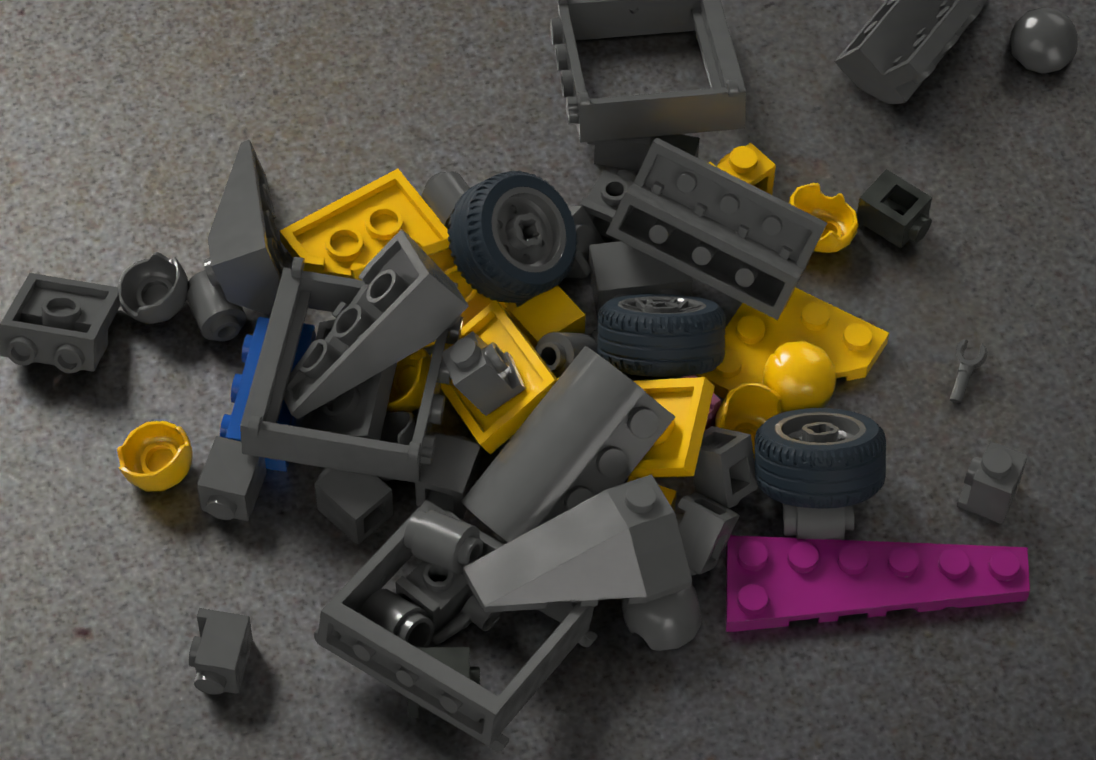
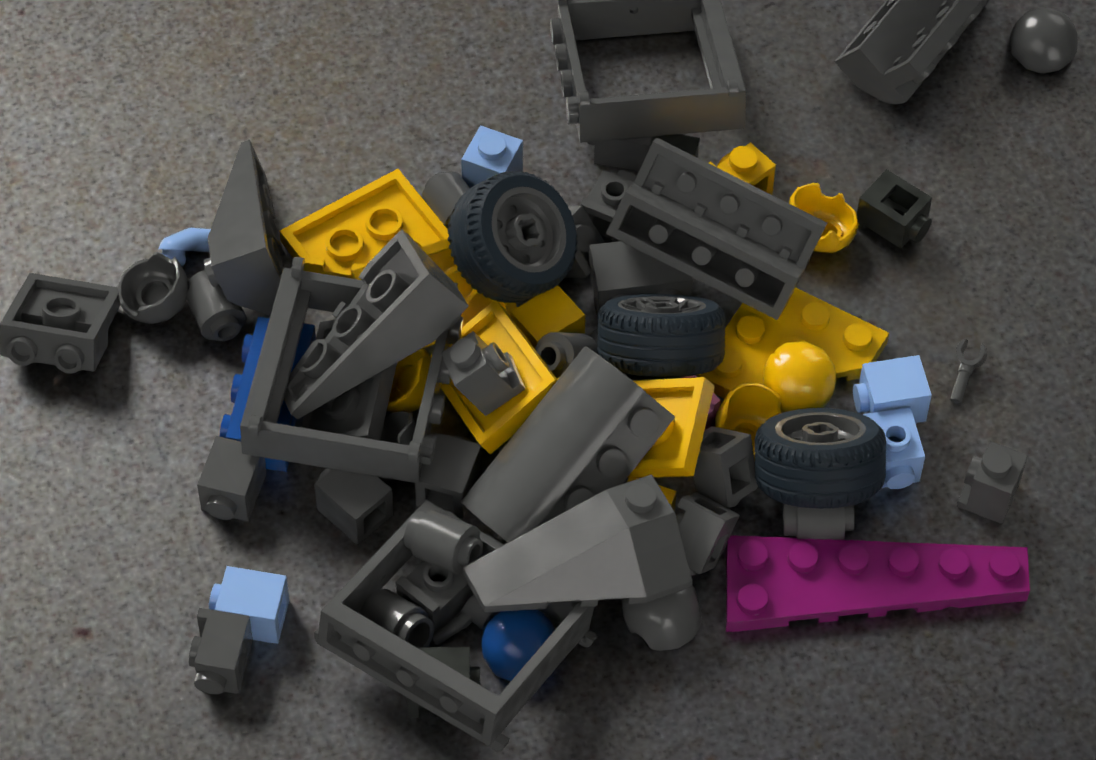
(155, 456): yellow hair -> none
(186, 240): none -> light blue arm
(256, 595): none -> light blue brick
(491, 155): none -> light blue brick
(513, 639): none -> blue hair
(893, 386): none -> light blue brick
(903, 447): none -> light blue brick

